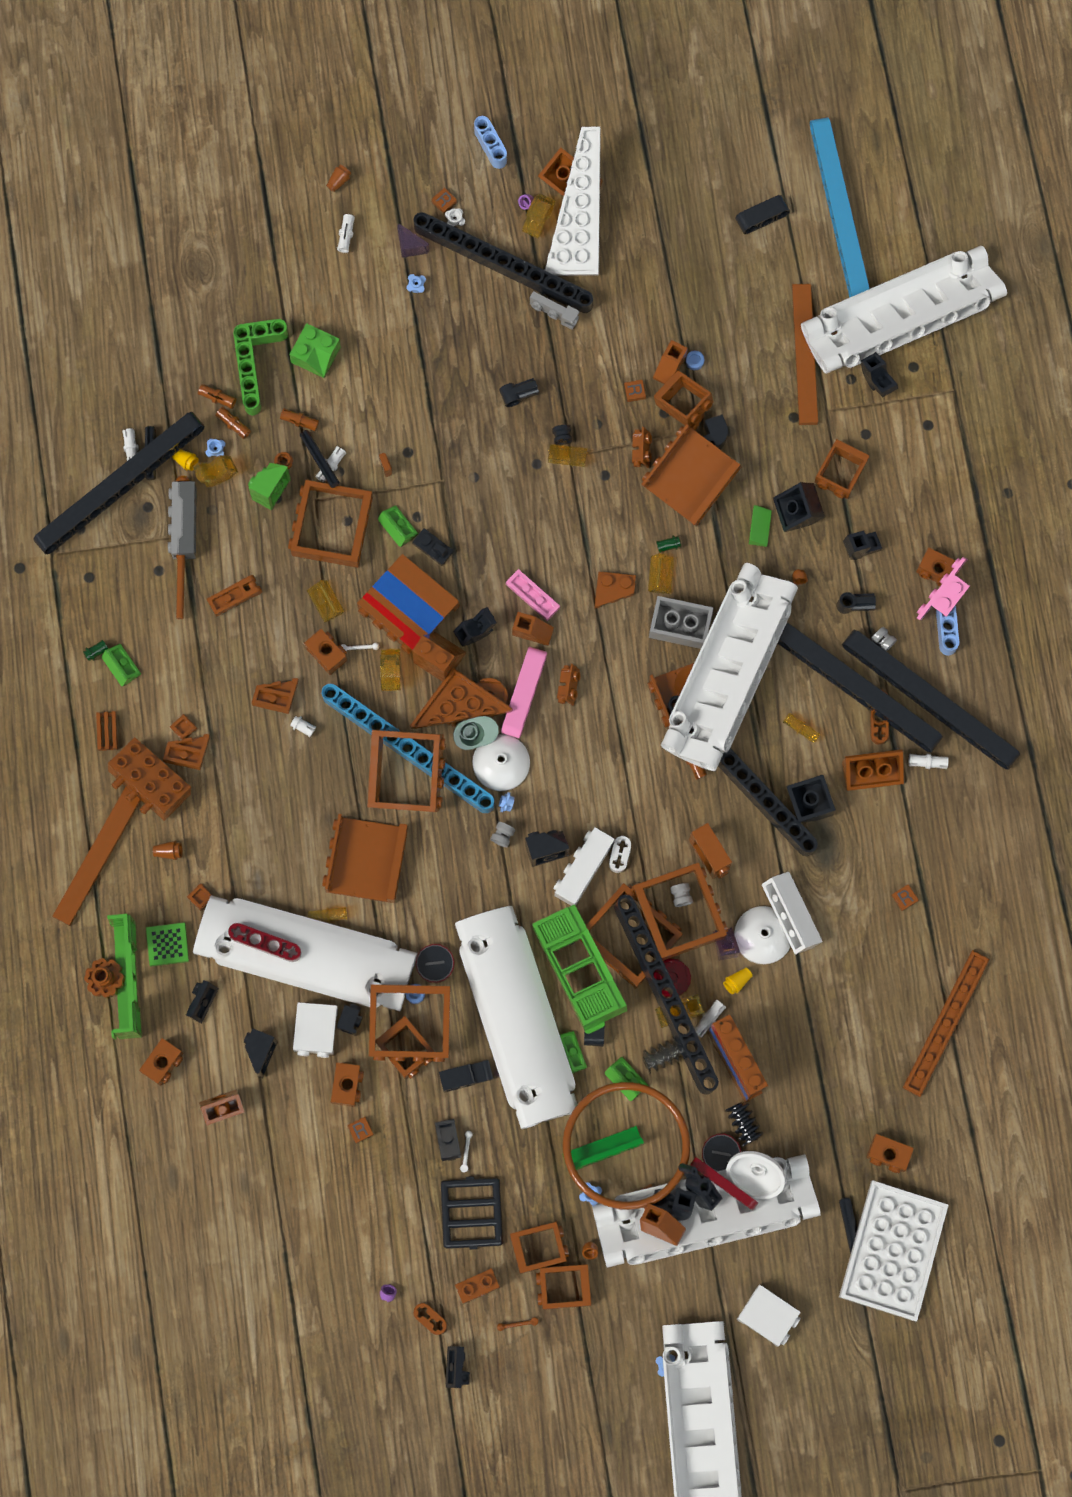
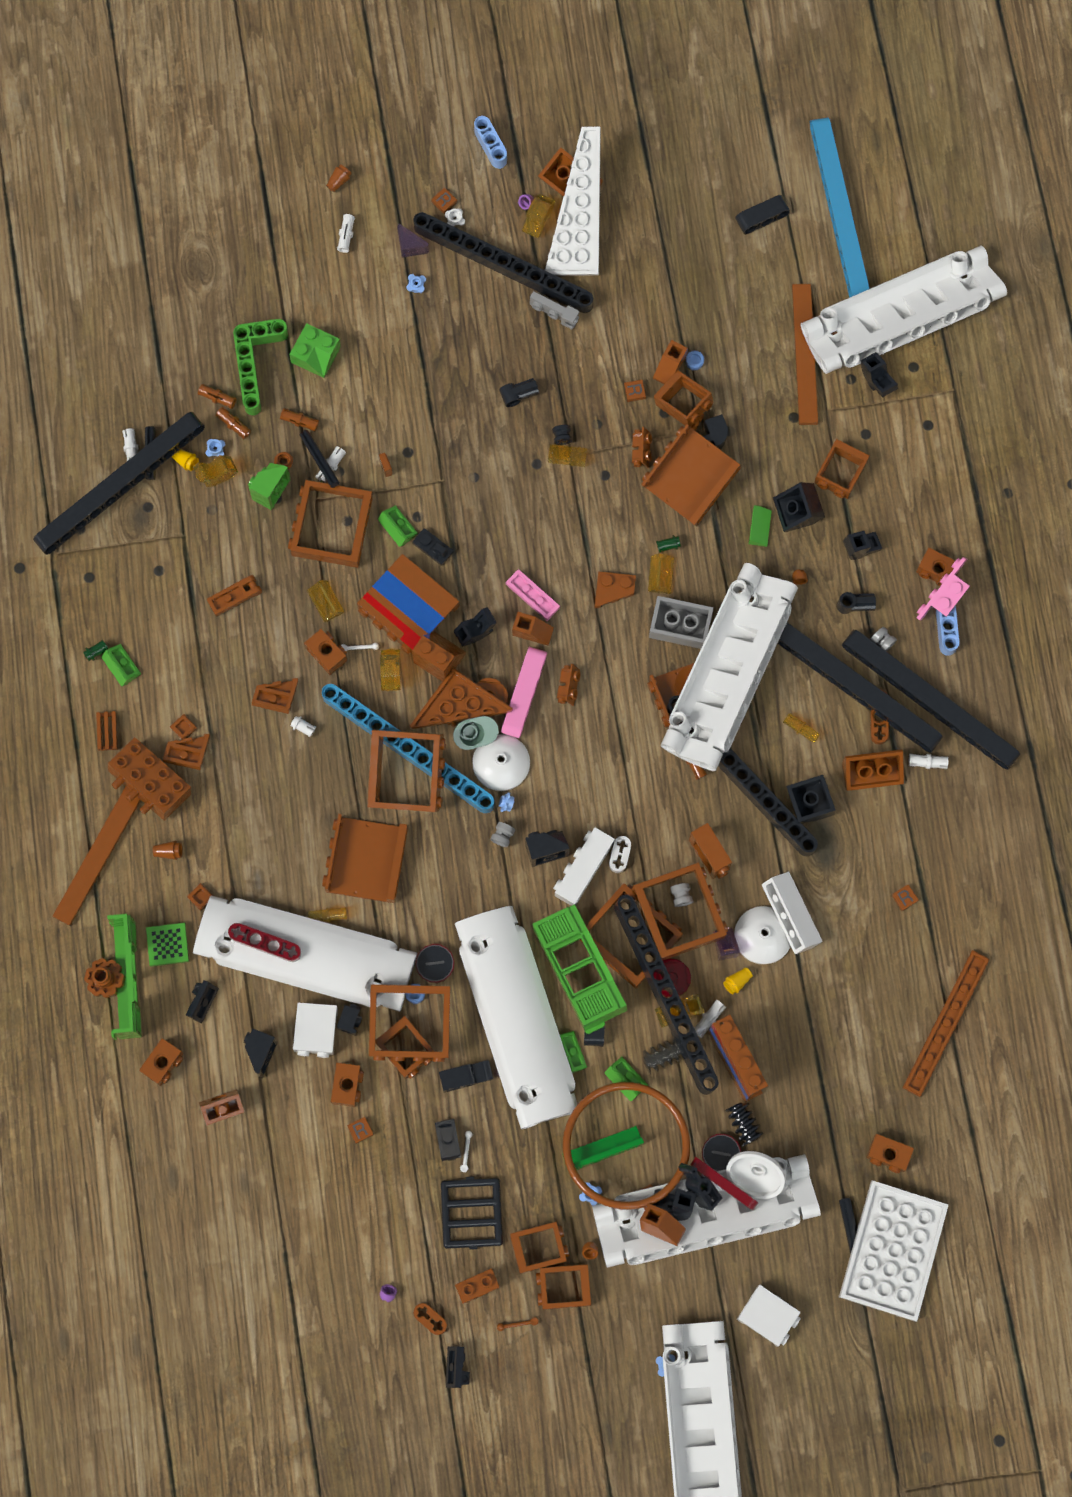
(182, 531): piece -> none

